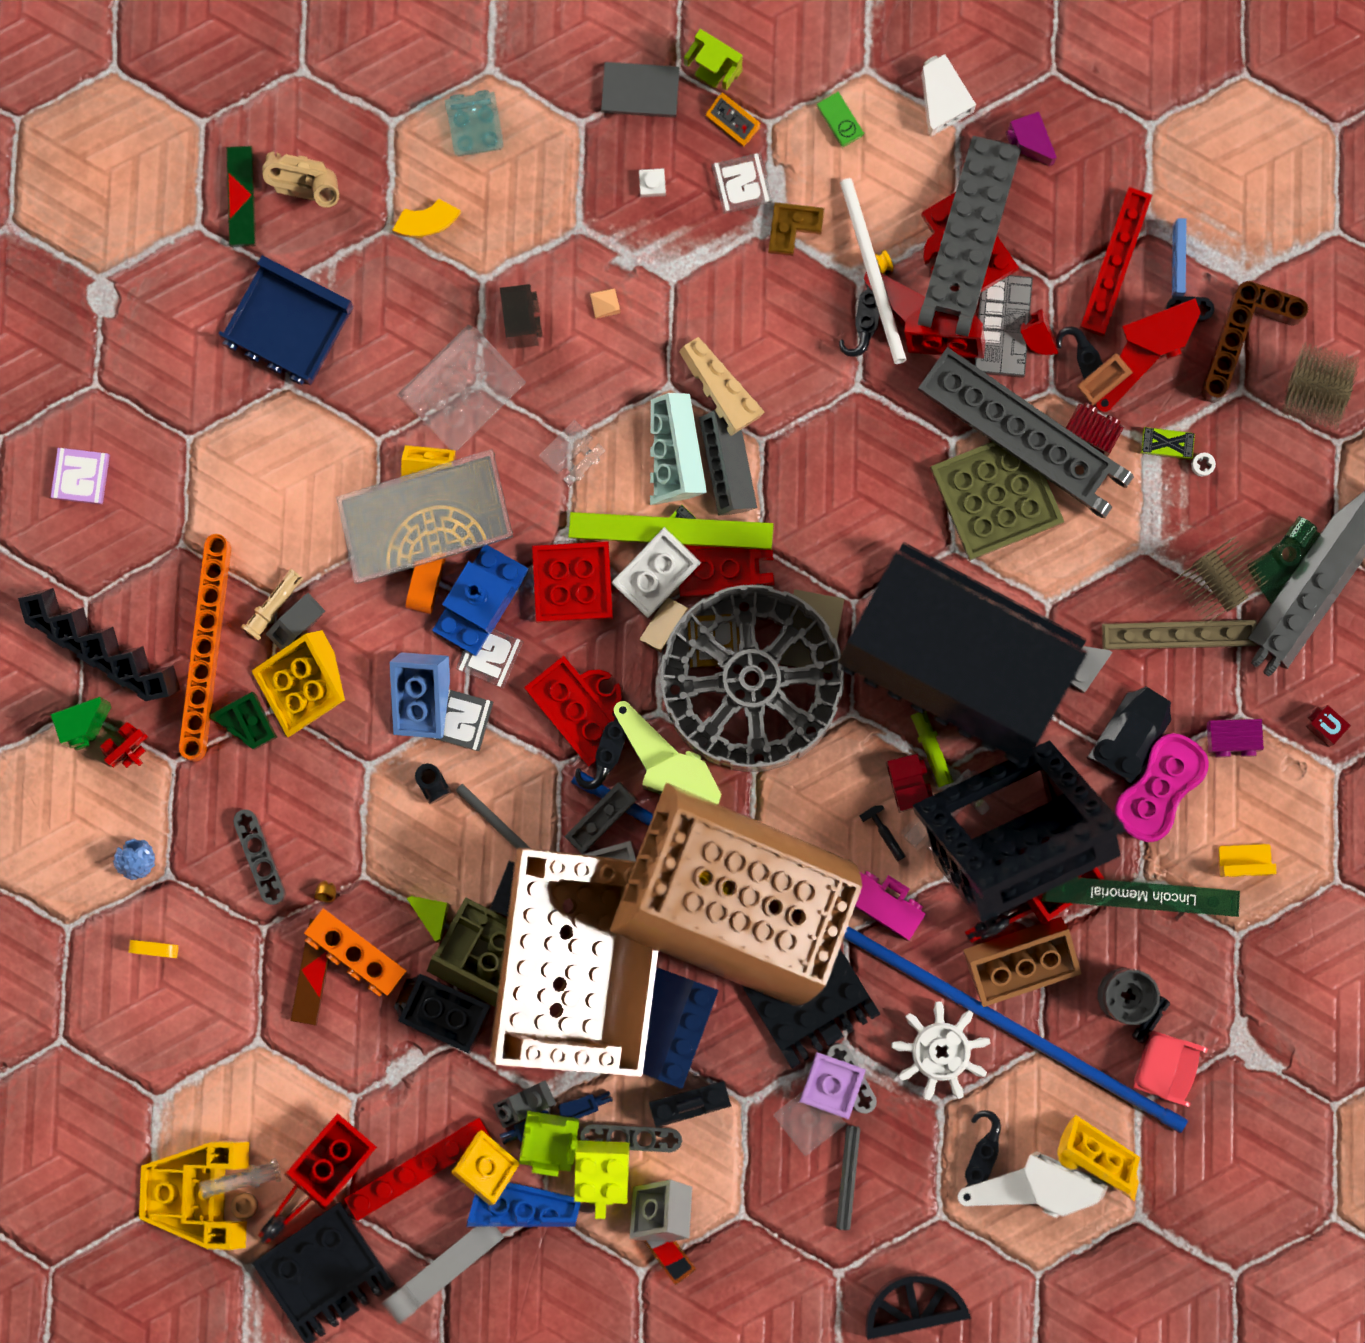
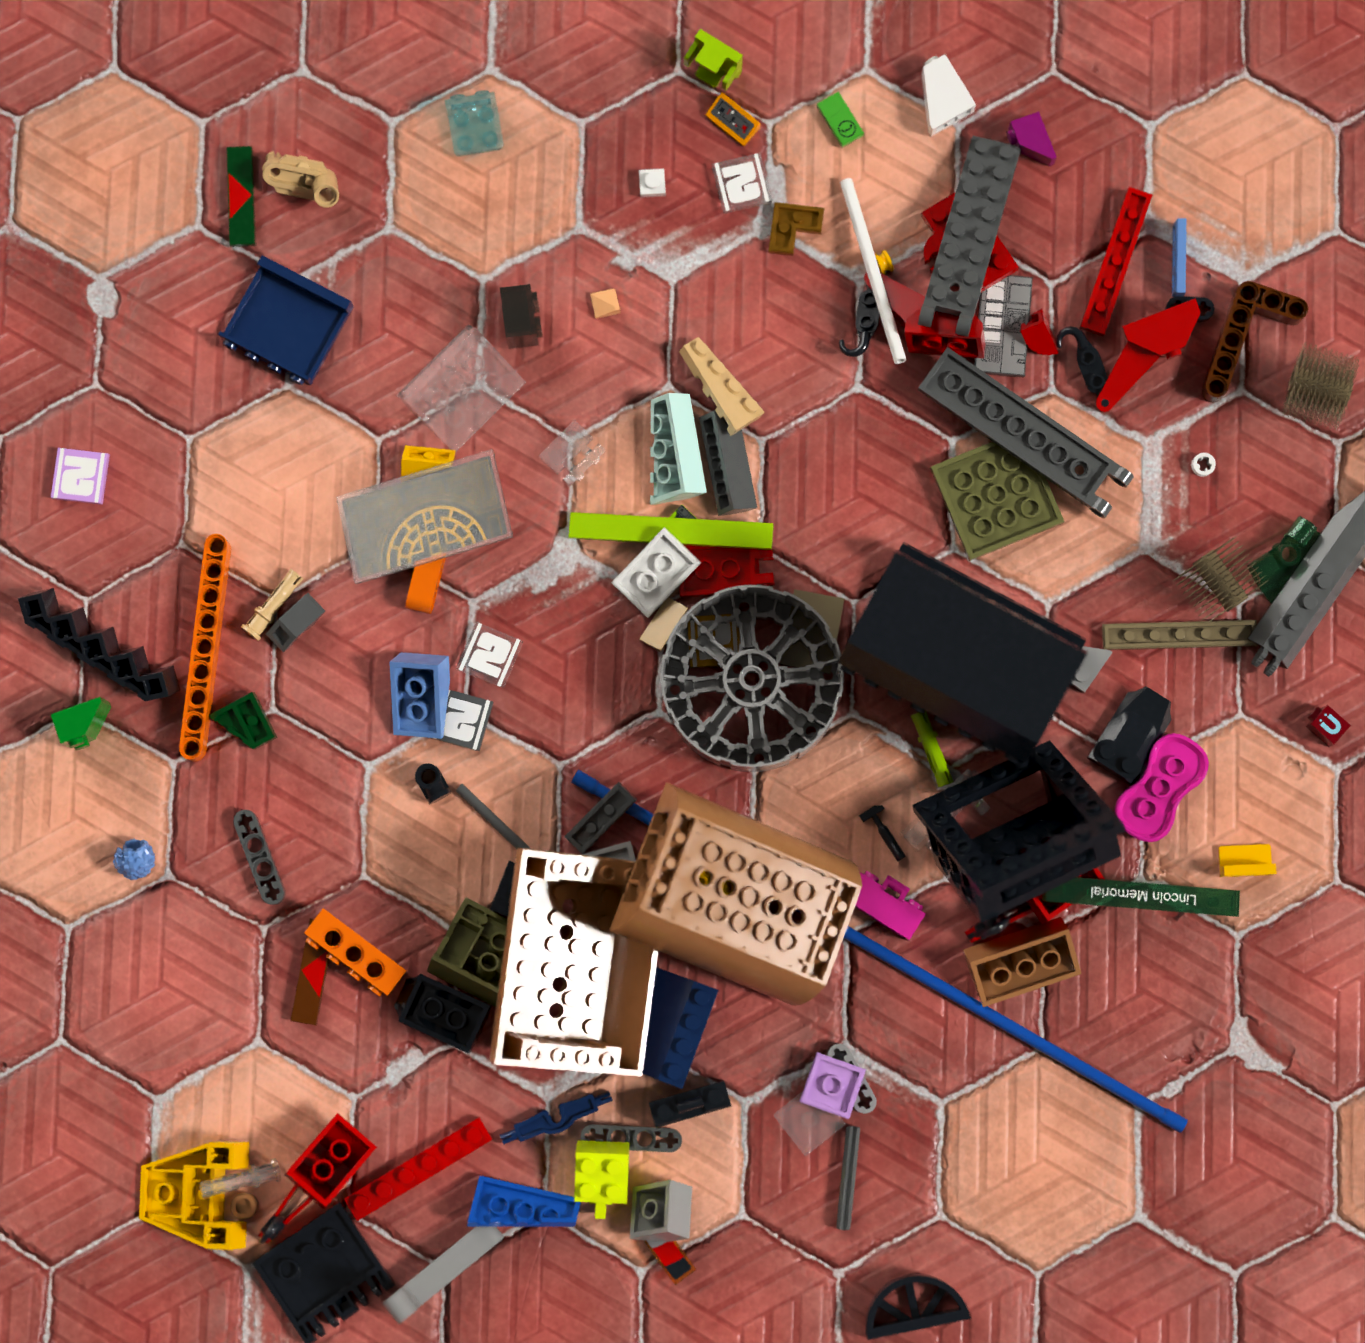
(133, 738): red hips -> none
(153, 949): yellow beam -> none
(301, 682): yellow slope -> none
(325, 892): pearl gold hinge -> none
(426, 222): yellow tile -> none
(432, 914): lime slope -> none
(479, 599): blue brick -> none
(485, 1168): yellow tile -> none
(516, 1106): dark grey slope -> none
(549, 1143): lime panel -> none
(572, 582): red plate -> none
(576, 704): red plate -> none
(640, 89): dark grey tile -> none
(658, 757): yellowish green slope -> none
(791, 1023): black hinge -> none
(908, 781): dark red brick -> none
(957, 1051): white gear -> none
(1040, 1182): white slope -> none
(1094, 428): dark red brick -> none
(1100, 1155): yellow slope -> none
(1104, 379): nougat tile -> none
(1141, 1033): black axle -> none
(1143, 999): dark grey wheel -> none
(1167, 443): tile -> none
(1168, 1067): coral piece -> none
(1235, 736): magenta brick -> none

